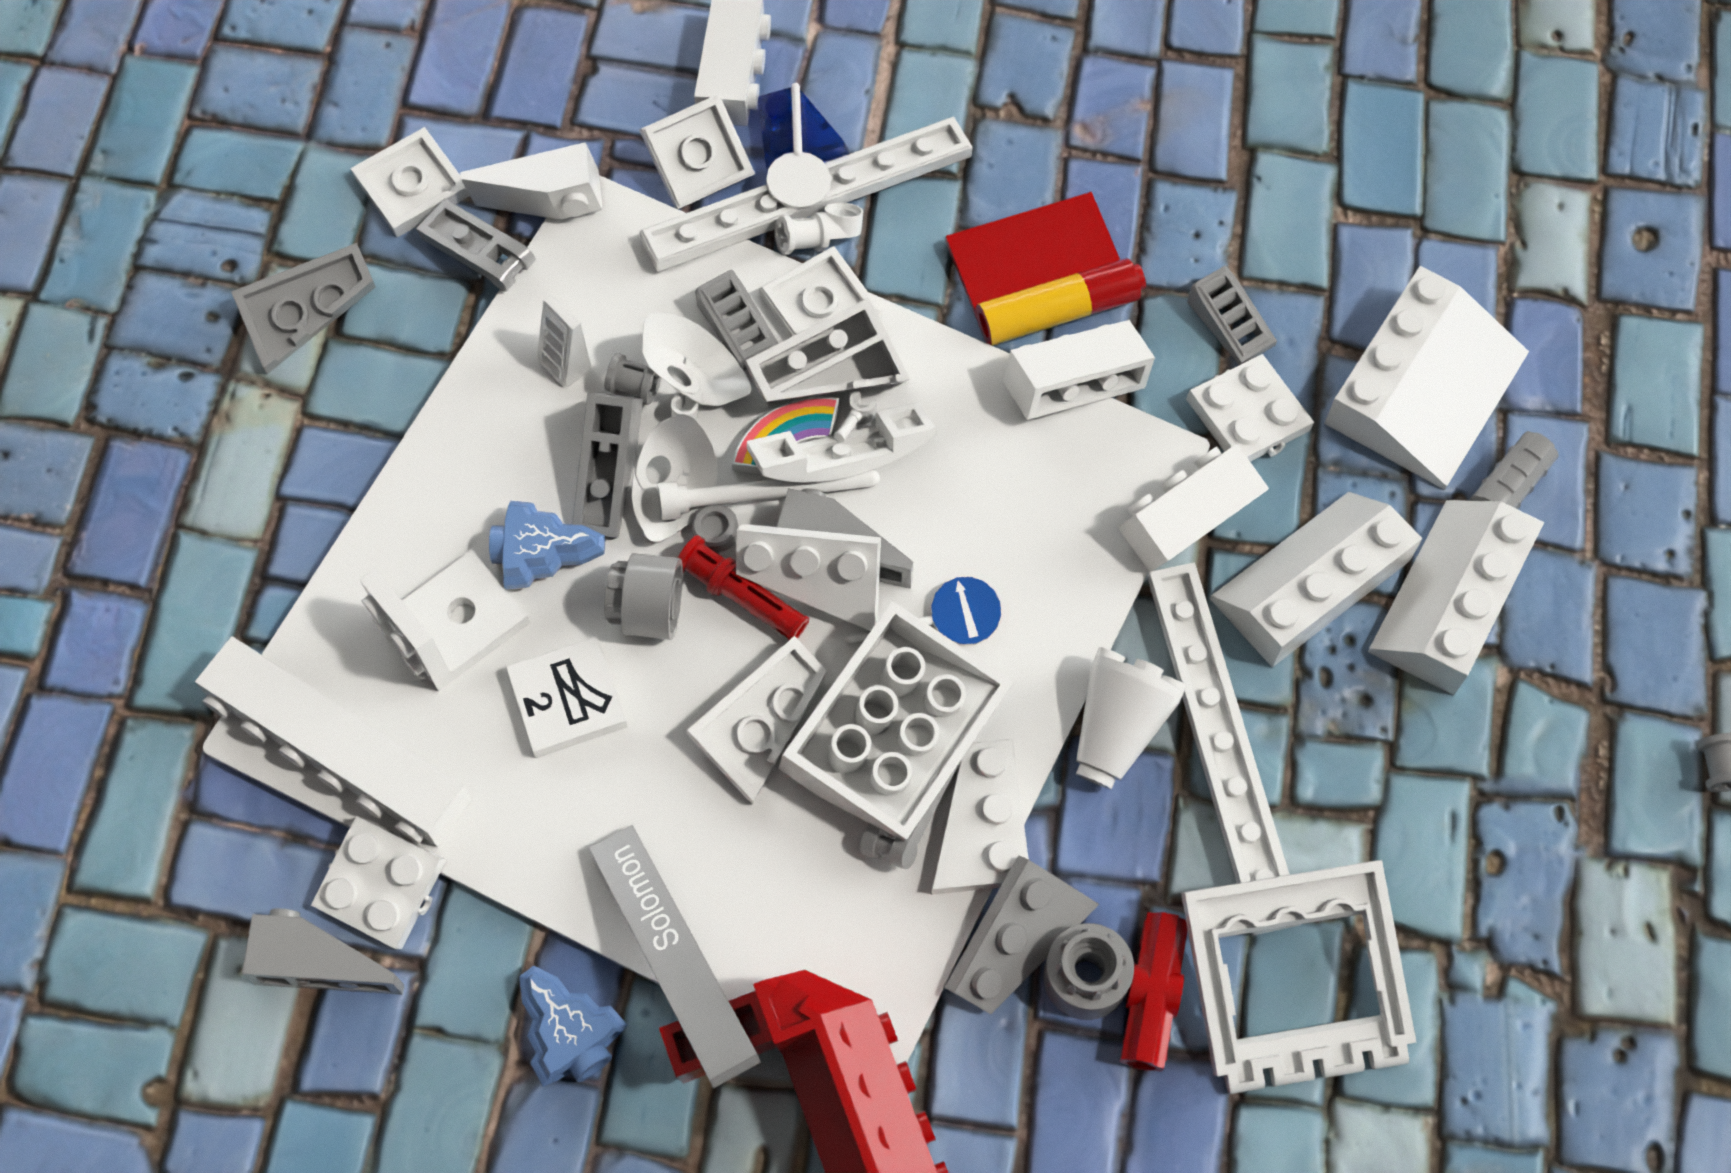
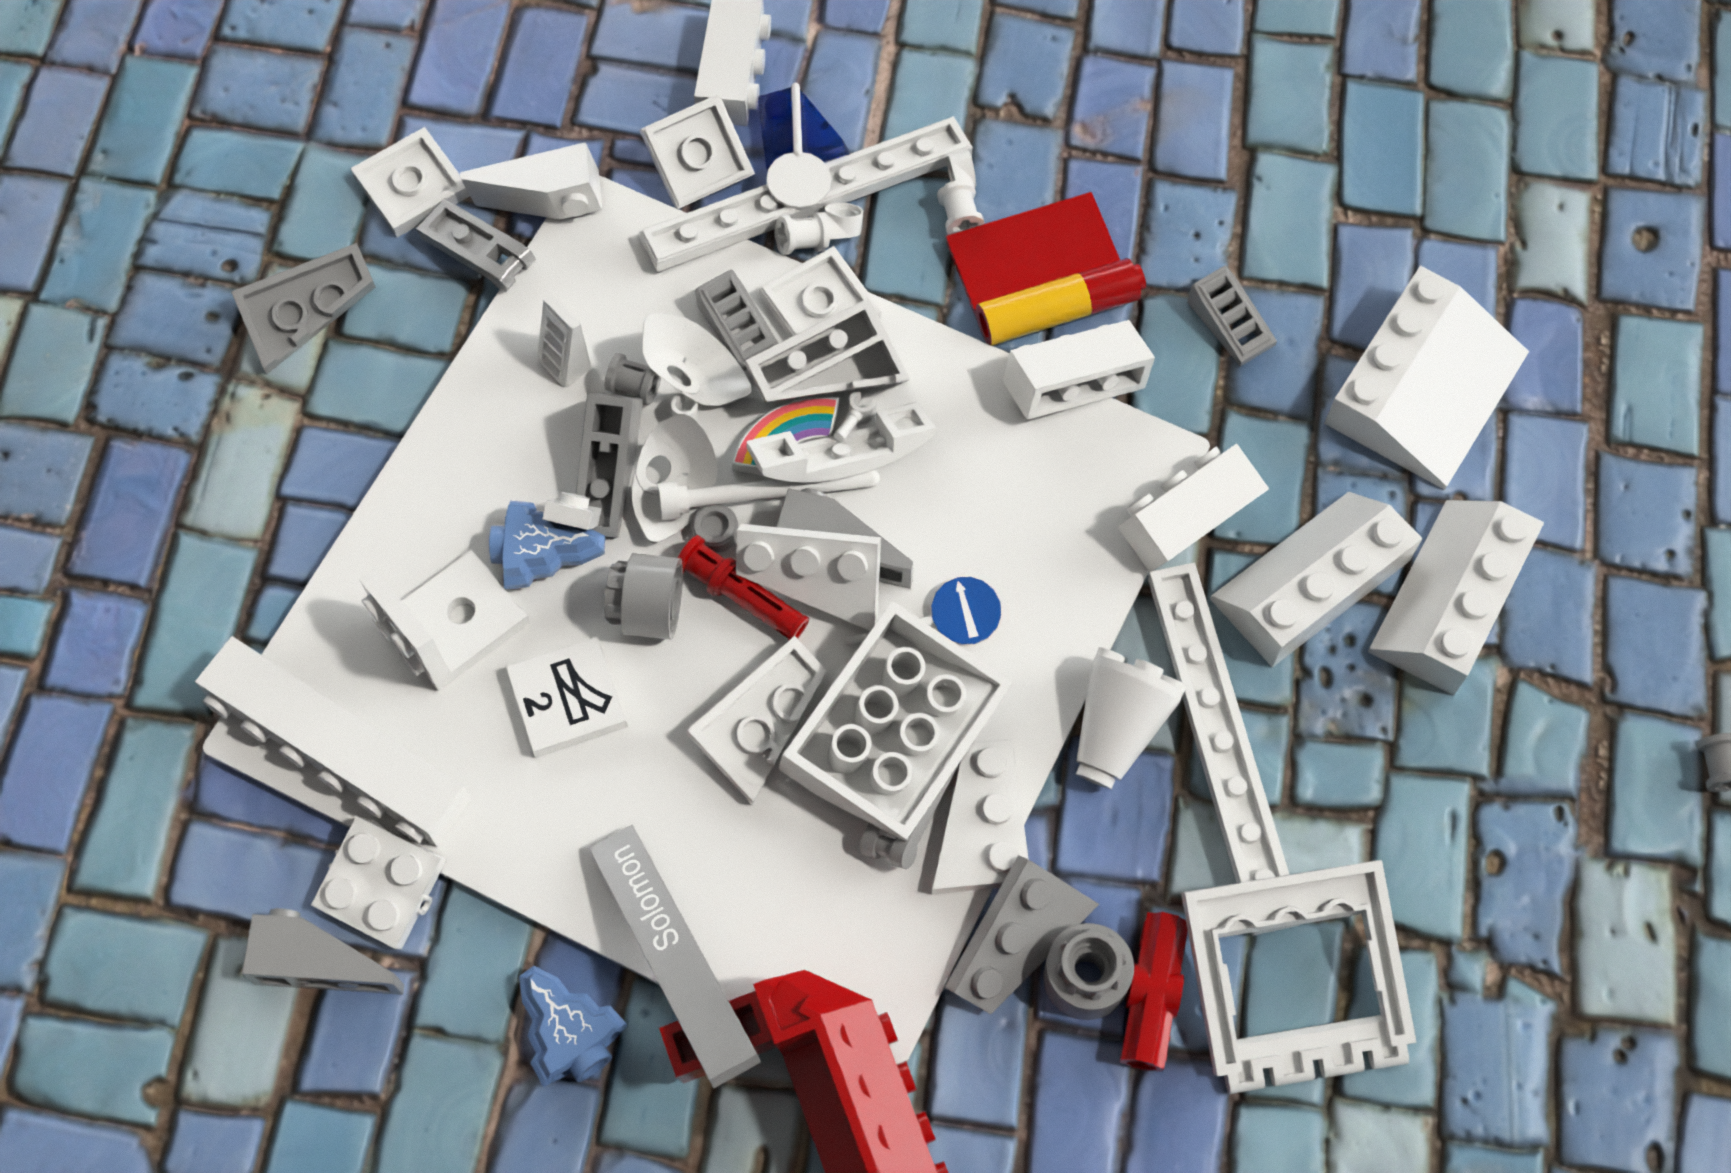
(572, 511): none -> white plate
(959, 194): none -> white connector
(1250, 409): white plate -> none
(1518, 471): light grey axle -> none

